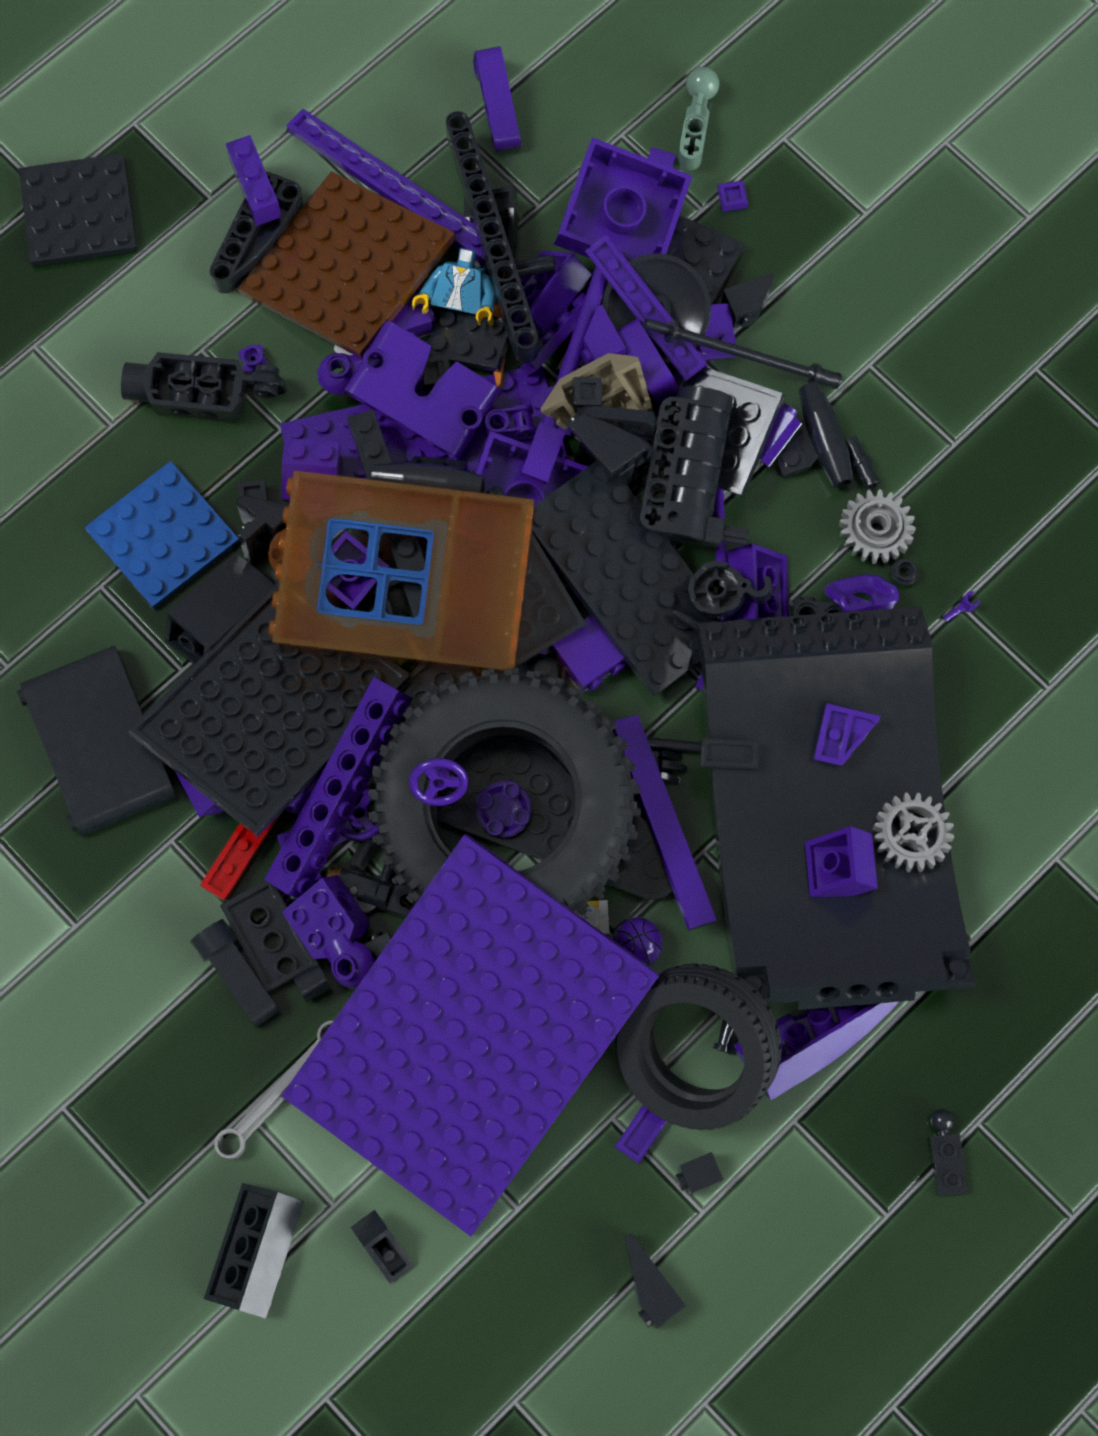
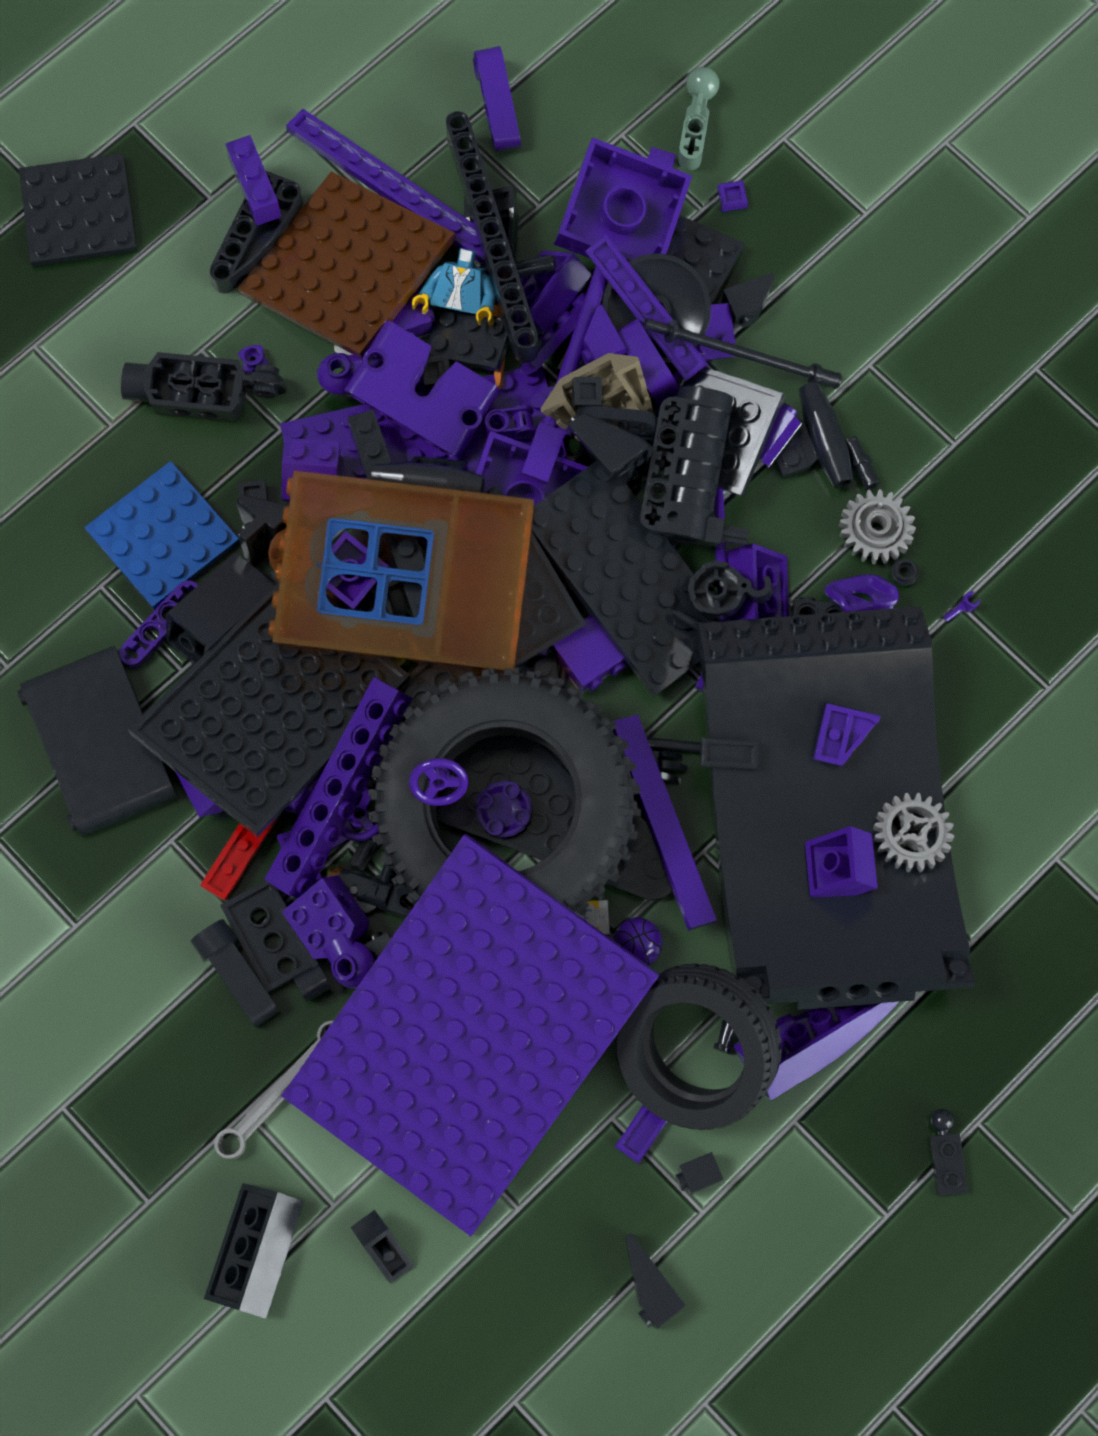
(155, 621): none -> dark purple beam

